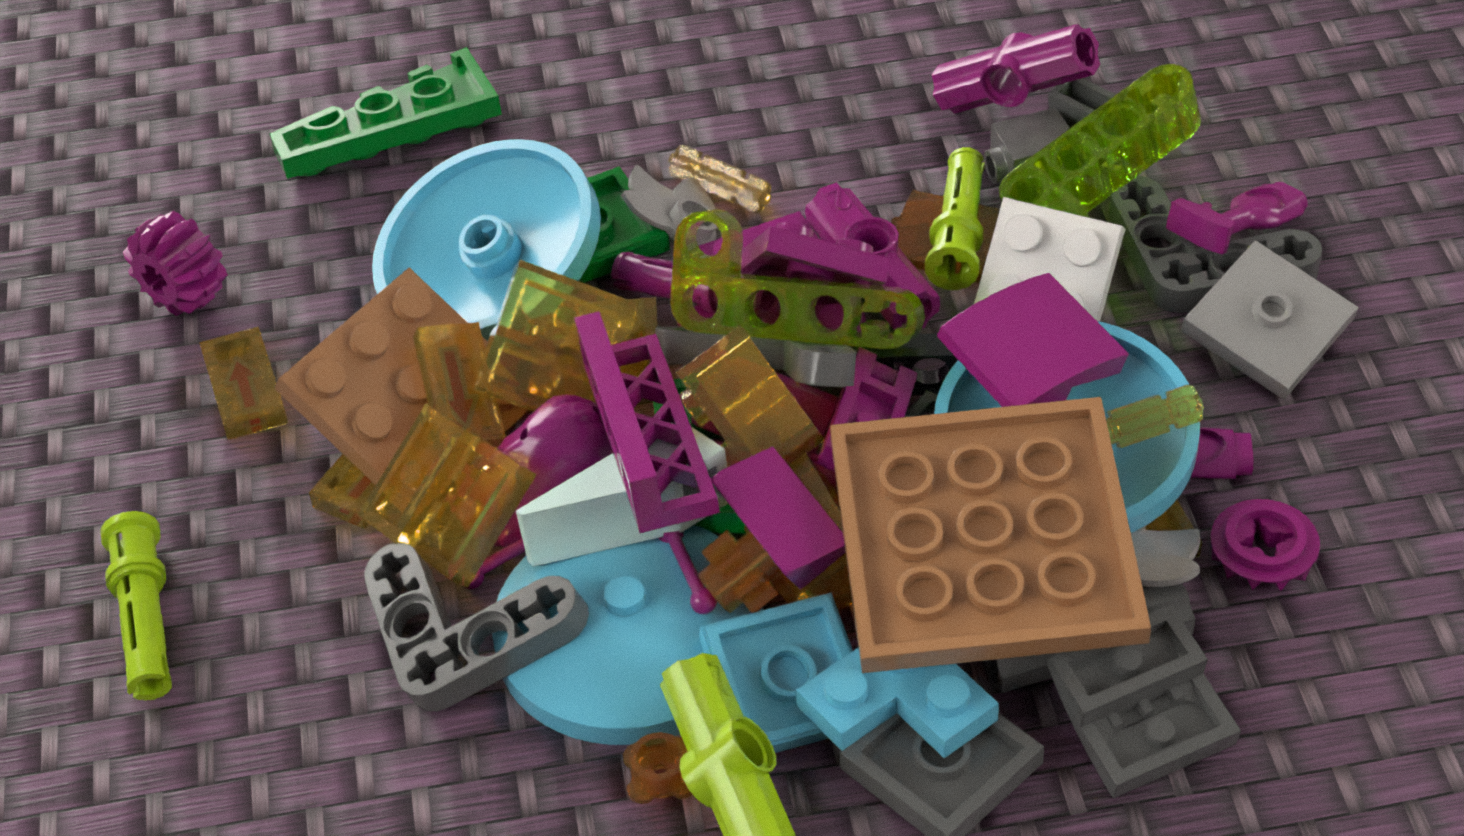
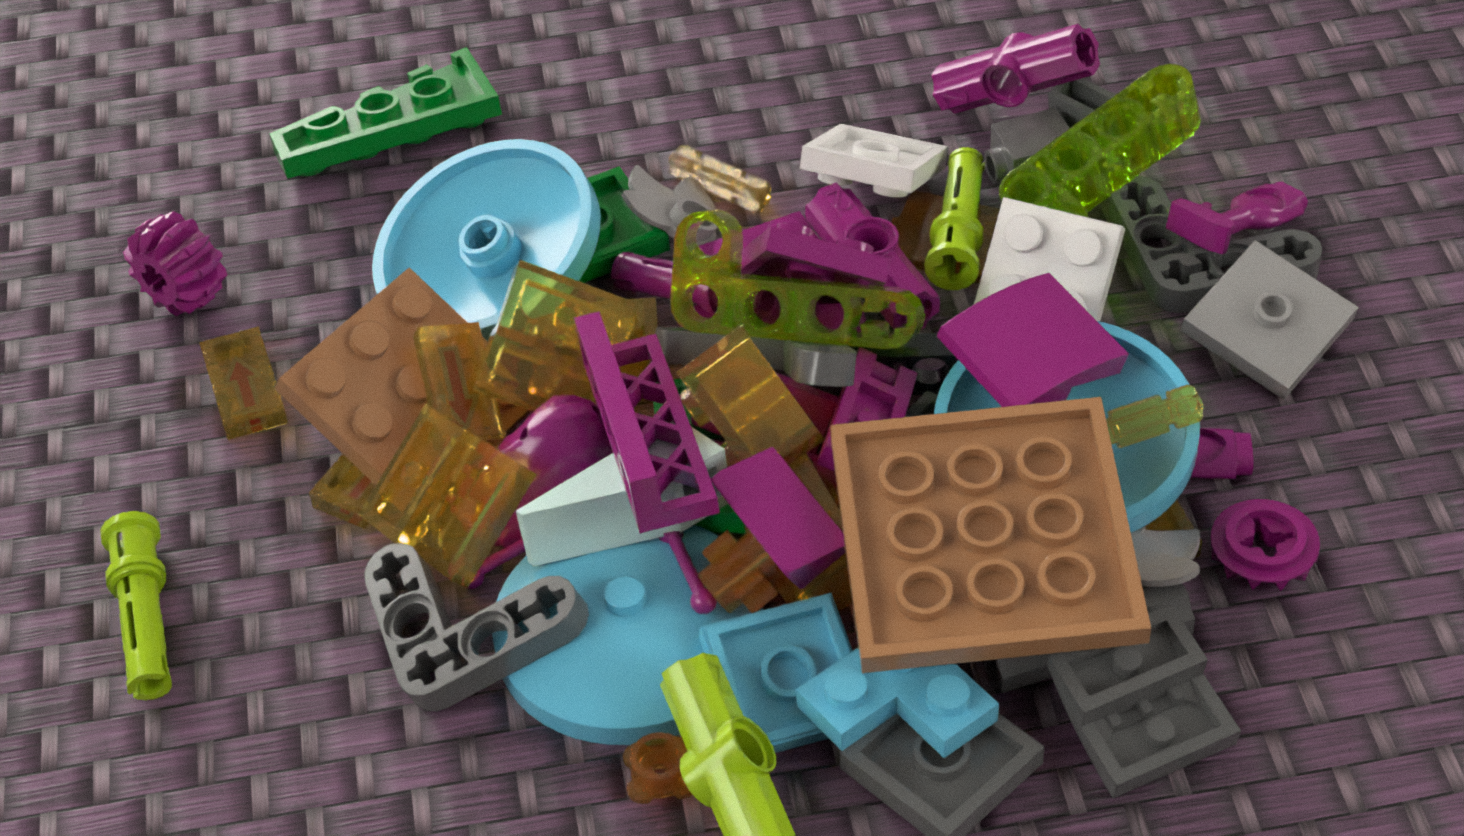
(884, 160): none -> white plate

